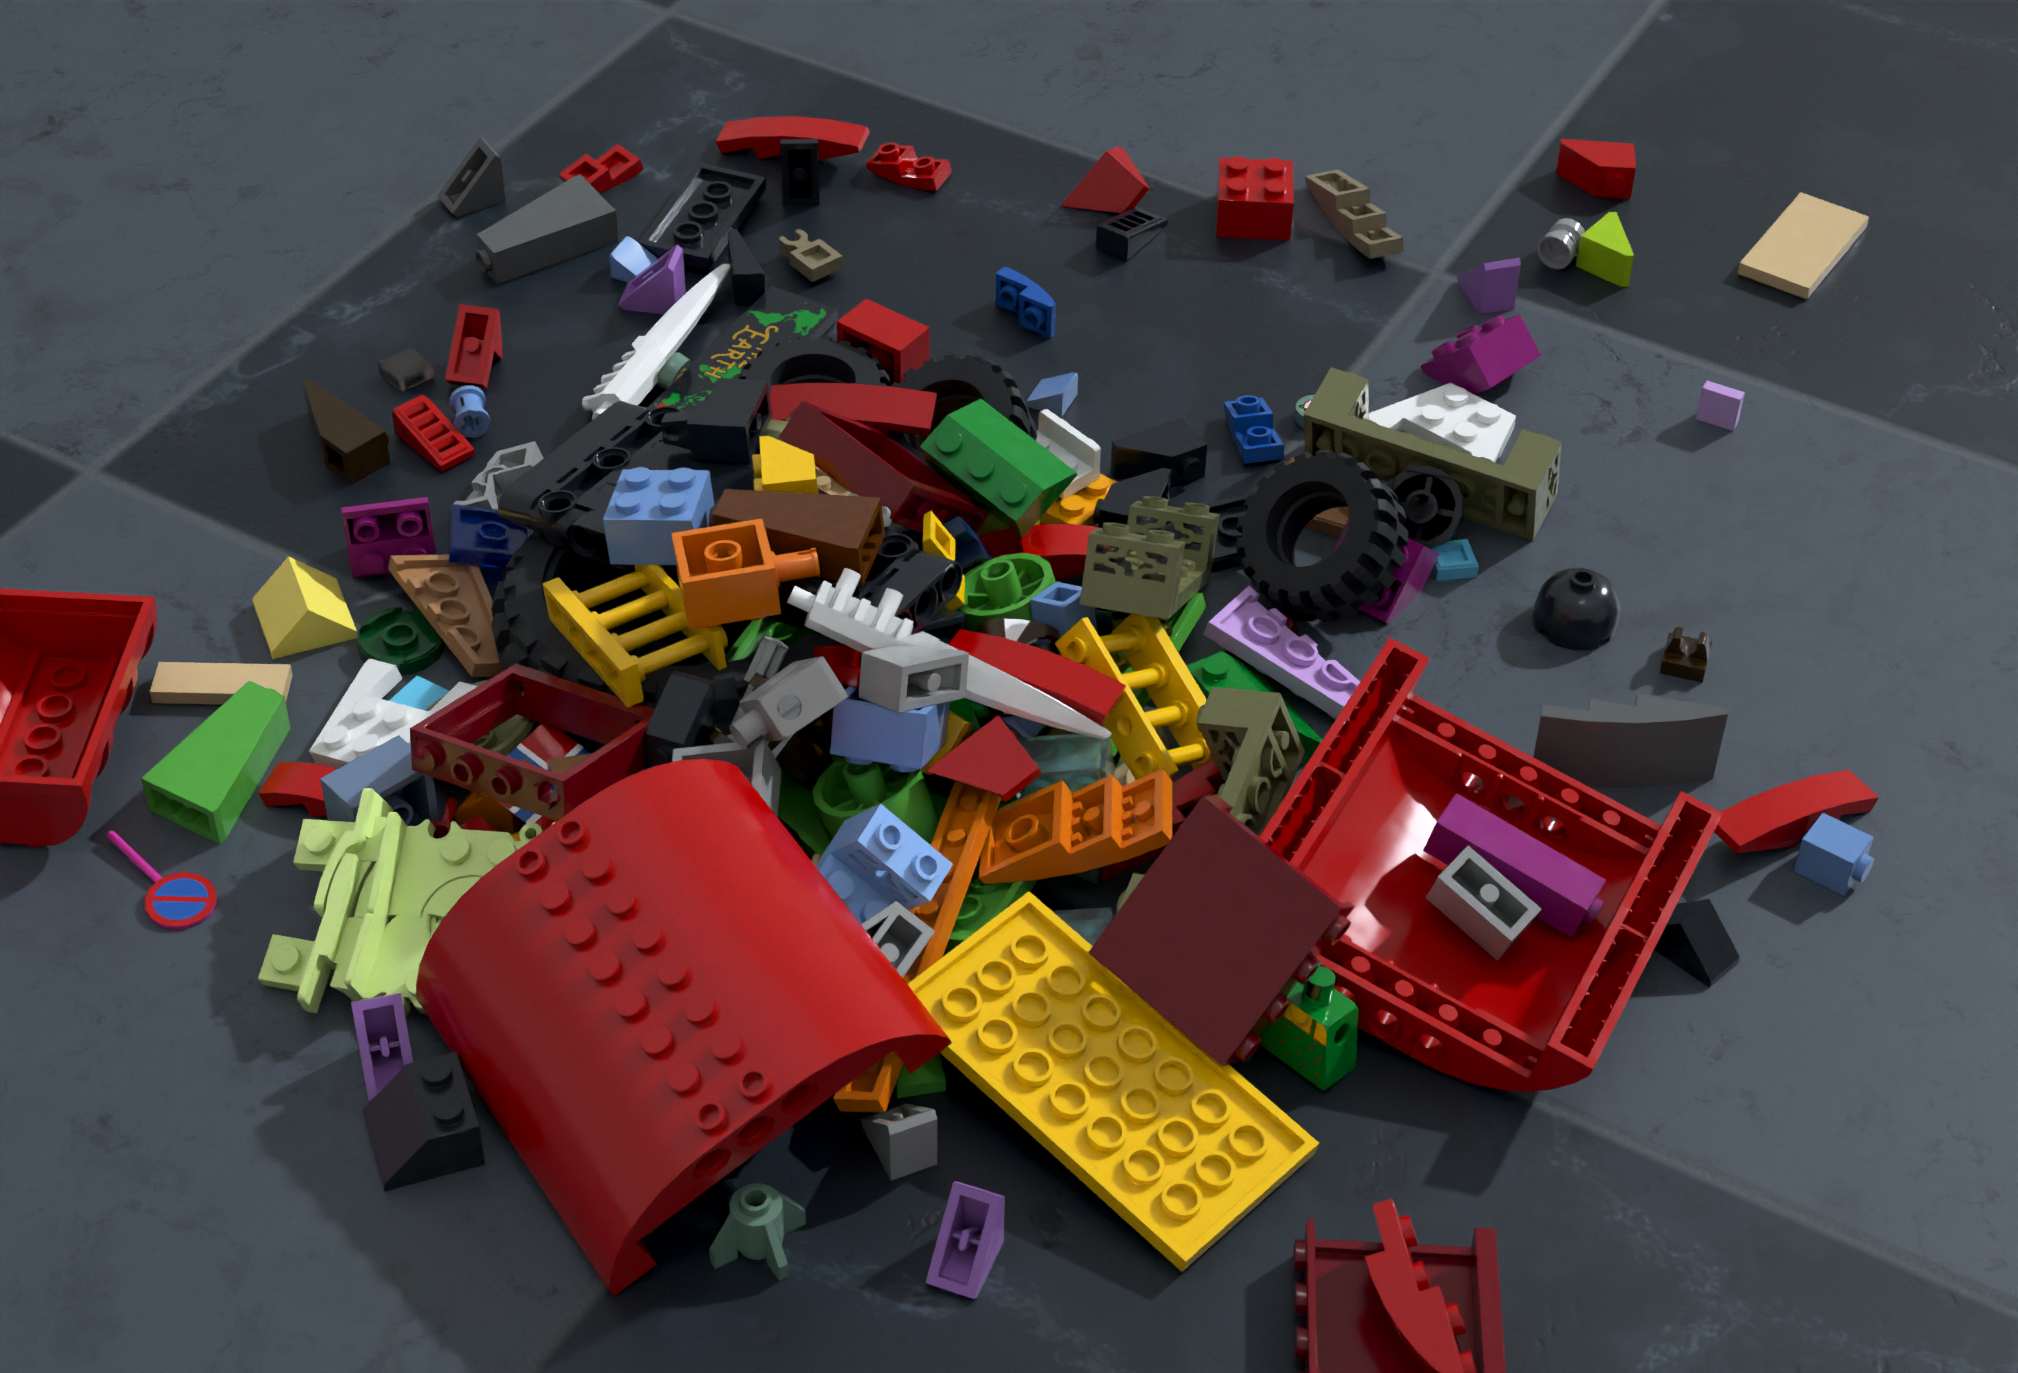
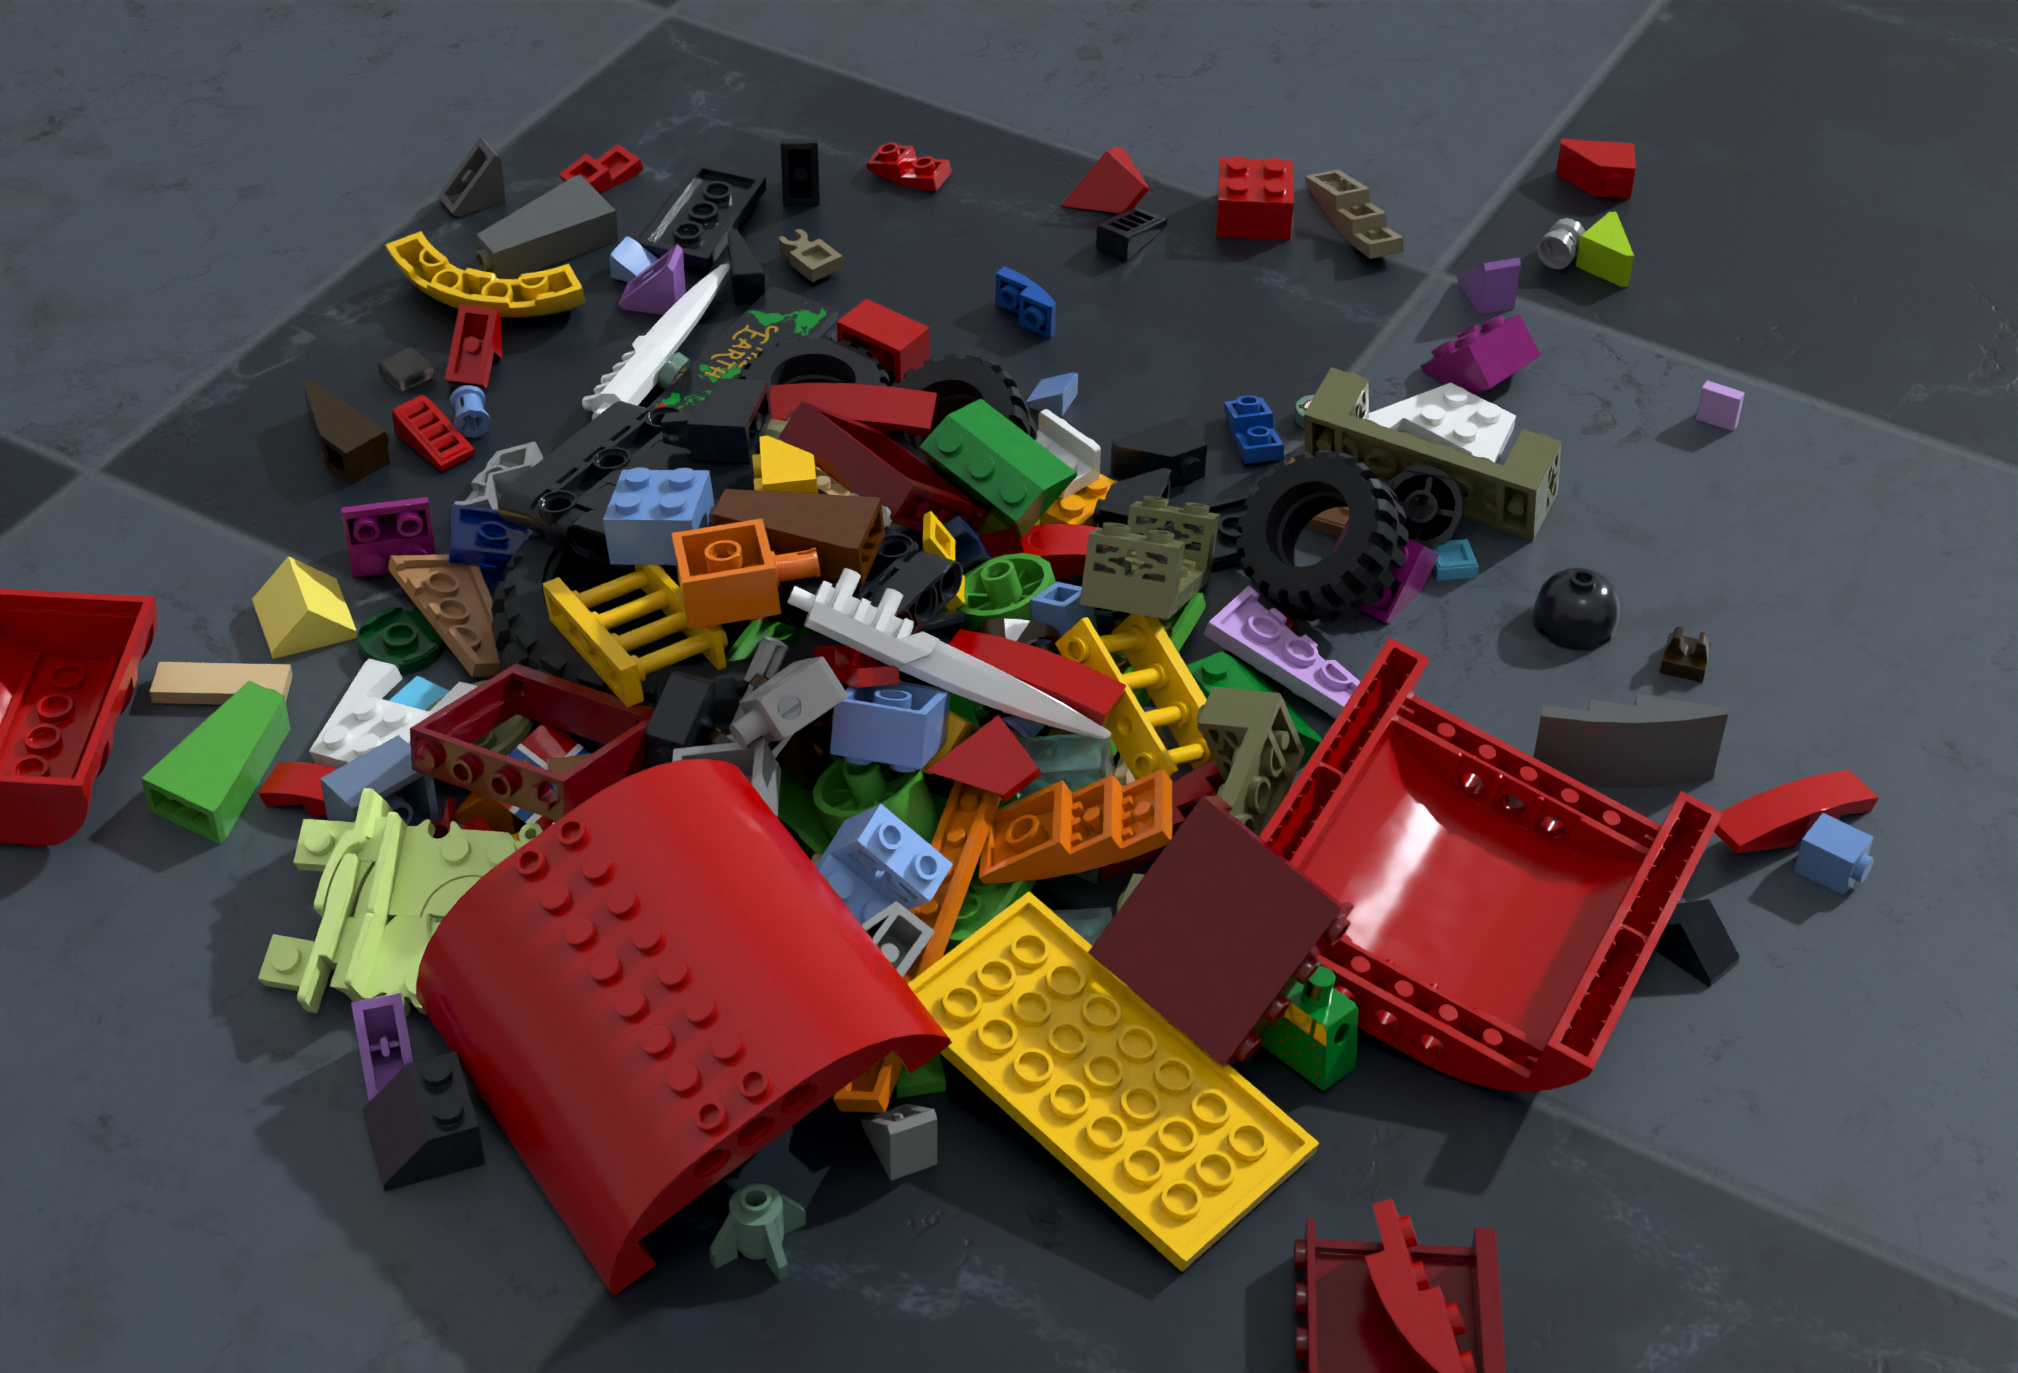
(174, 900): piece -> none
(525, 297): none -> yellow brick
(764, 135): red slope -> none
(912, 676): light grey slope -> none
(967, 1240): medium lavender slope -> none
(1482, 903): light grey brick -> none
(1545, 876): magenta brick -> none
(1803, 245): tan tile -> none

